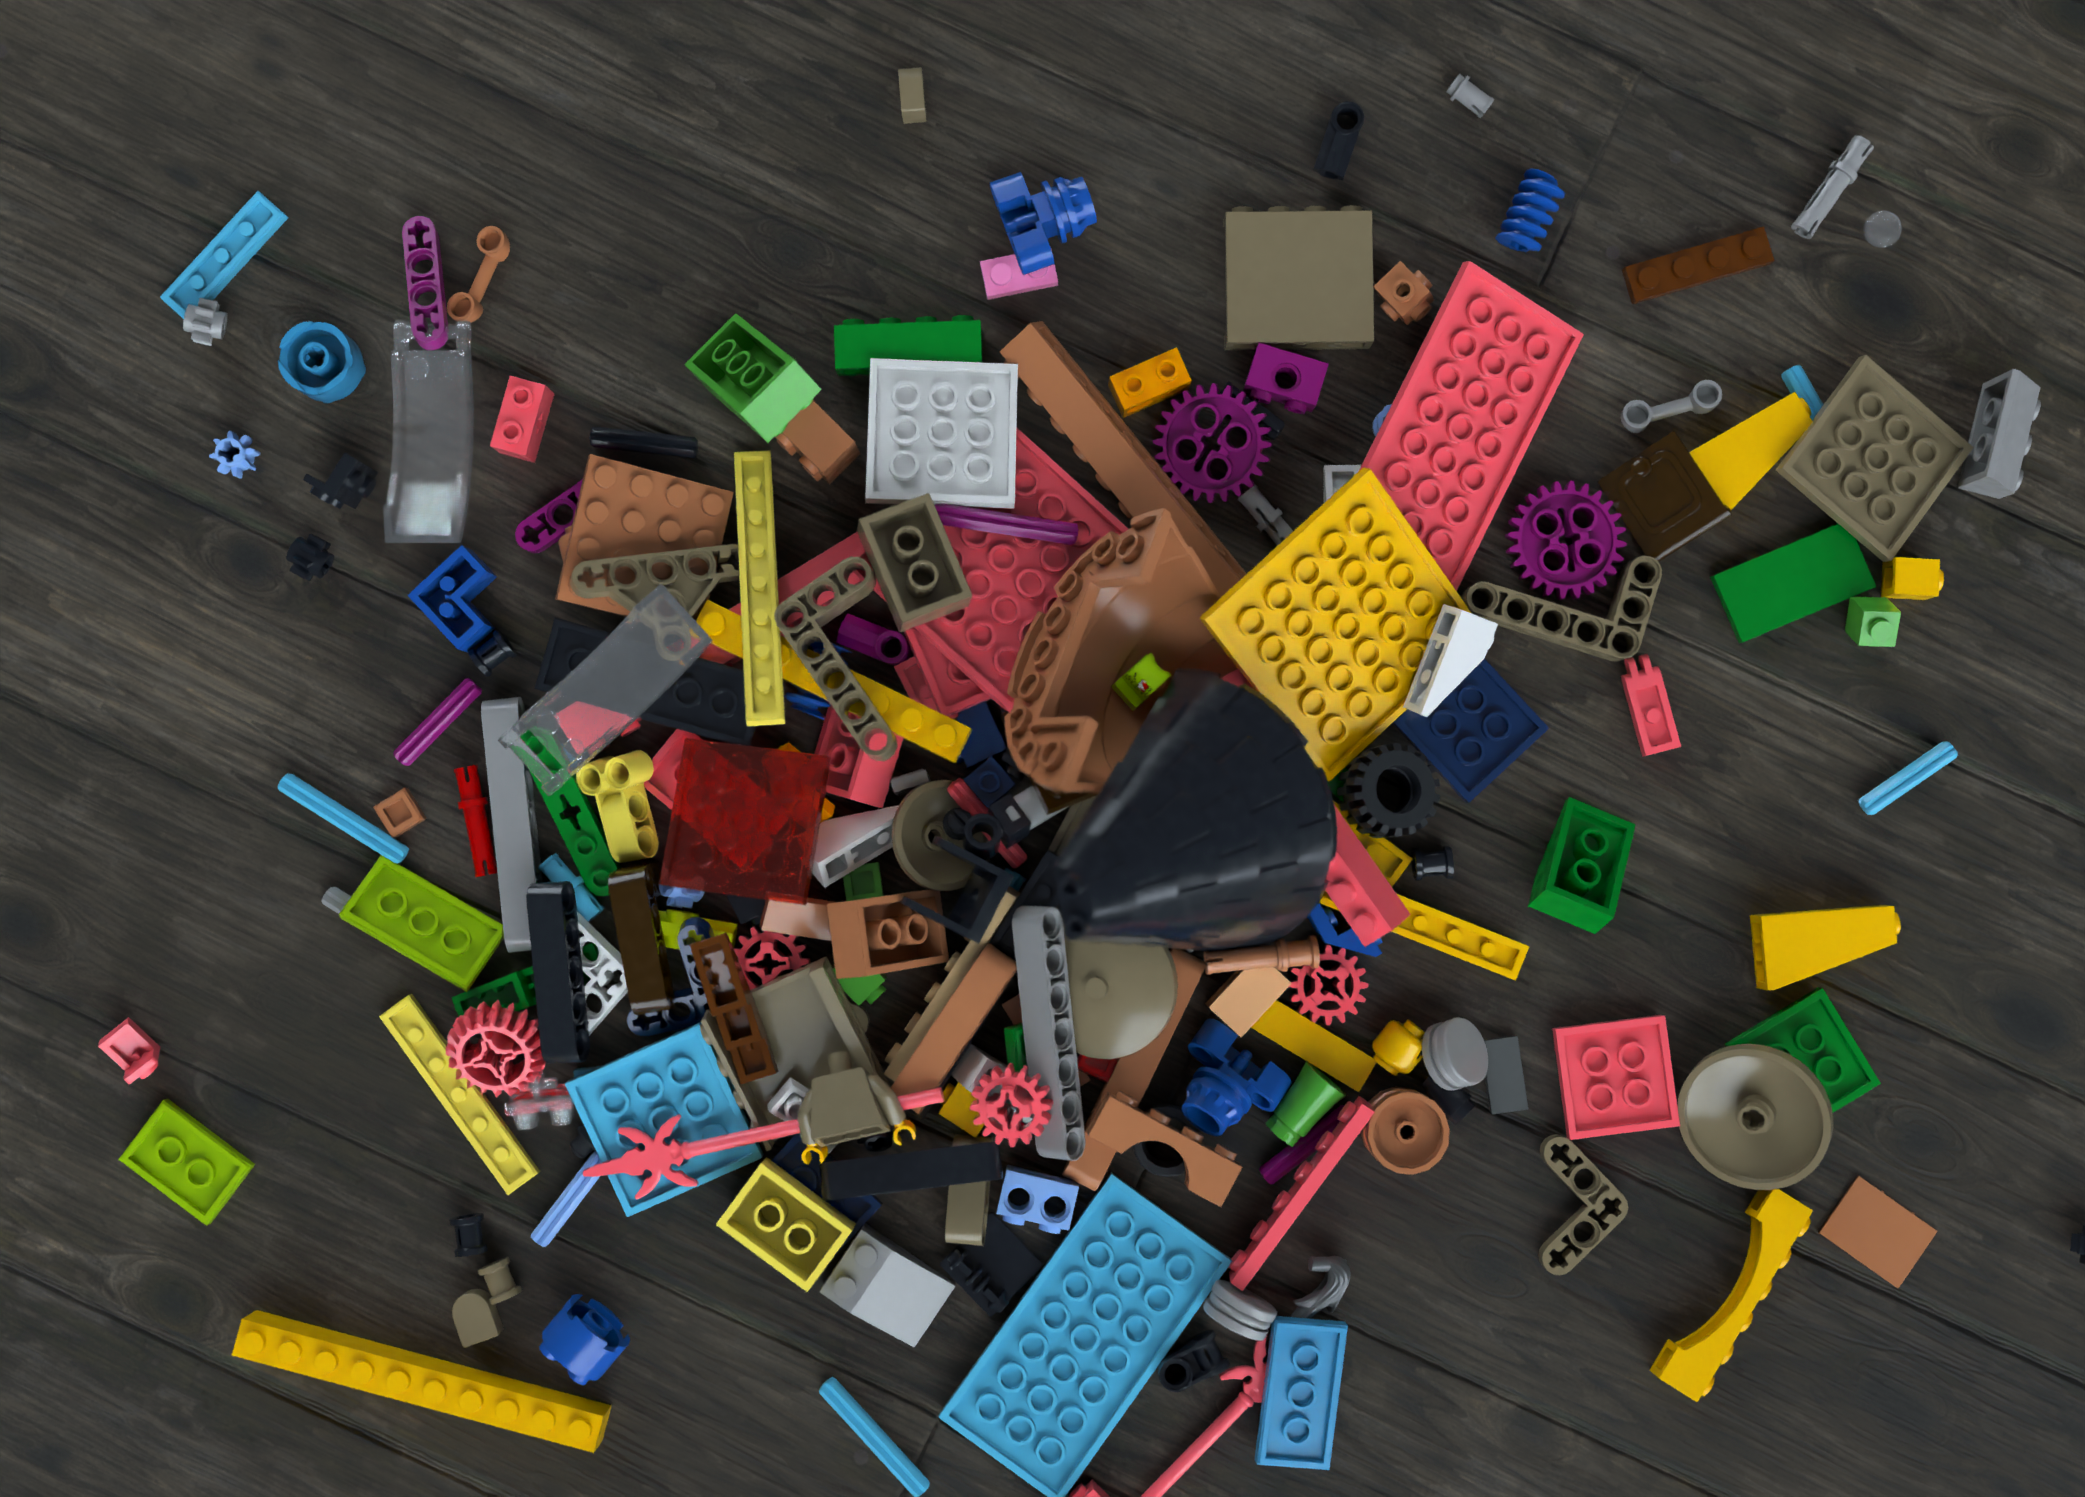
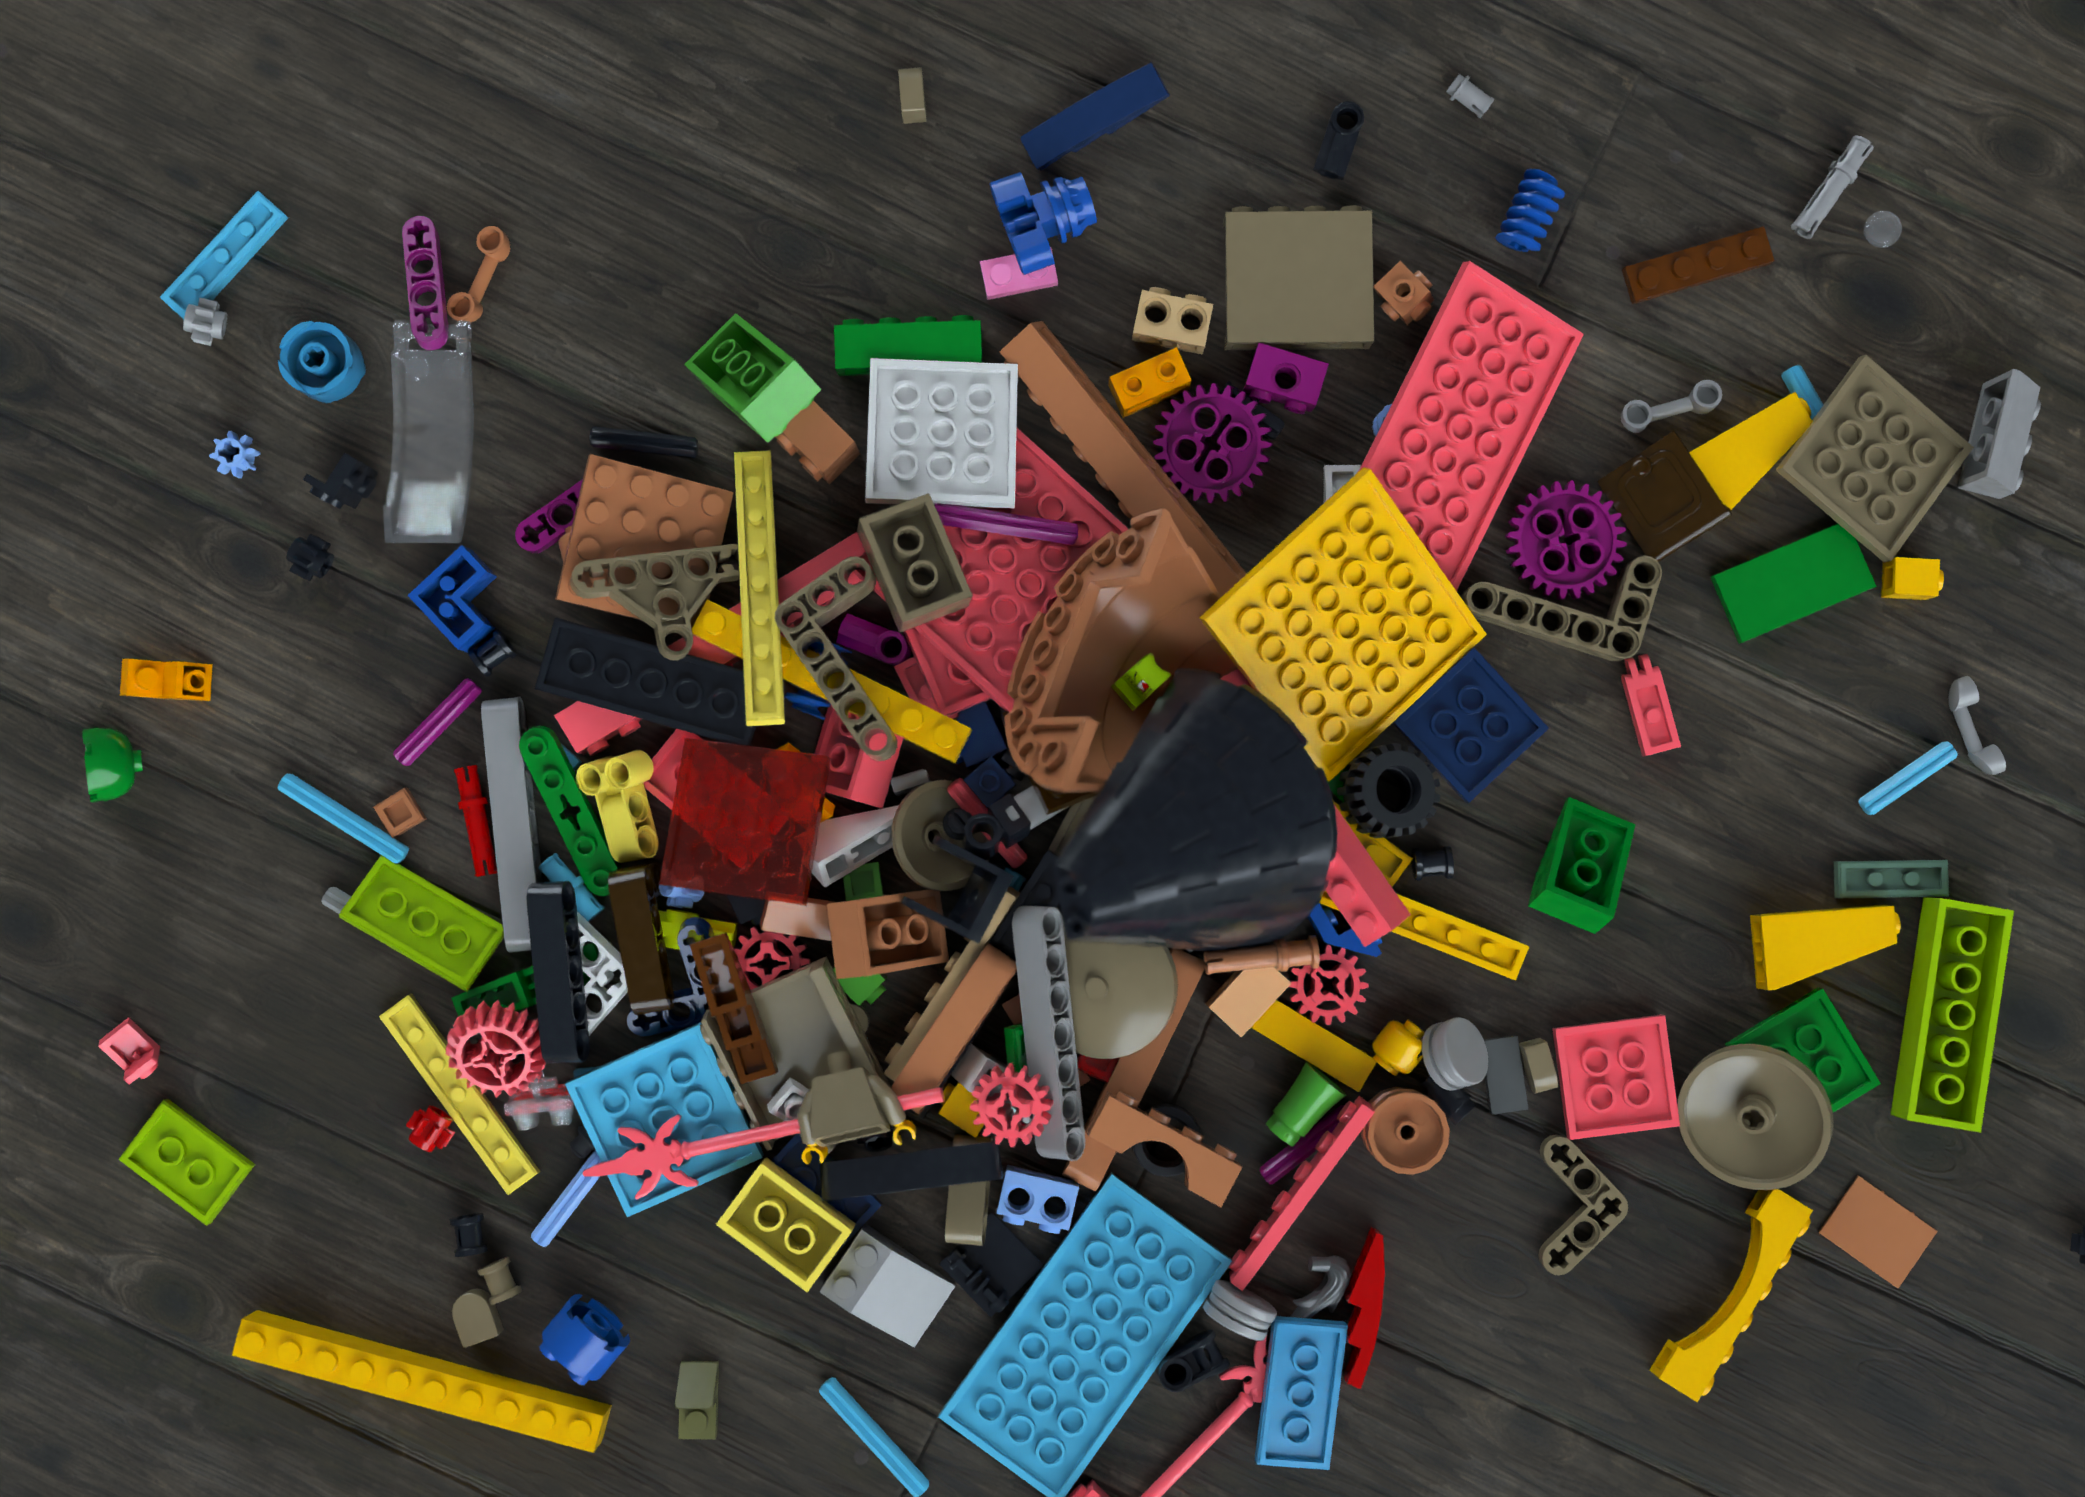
(109, 763): none -> green cylinder
(166, 680): none -> light orange slope
(430, 1128): none -> red gear
(522, 419): coral brick -> none
(609, 688): clear windscreen -> none
(698, 1399): none -> olive slope
(1094, 116): none -> dark blue slope
(1170, 331): none -> tan brick
(1229, 1081): blue beam -> none
(1266, 515): light grey pin -> none
(1366, 1293): none -> red slope
(1450, 656): white slope -> none
(1538, 1065): none -> dark tan piece
(1872, 621): bright green brick -> none
(1891, 879): none -> sand green tile
(1952, 1014): none -> lime brick
(1963, 694): none -> light grey bar

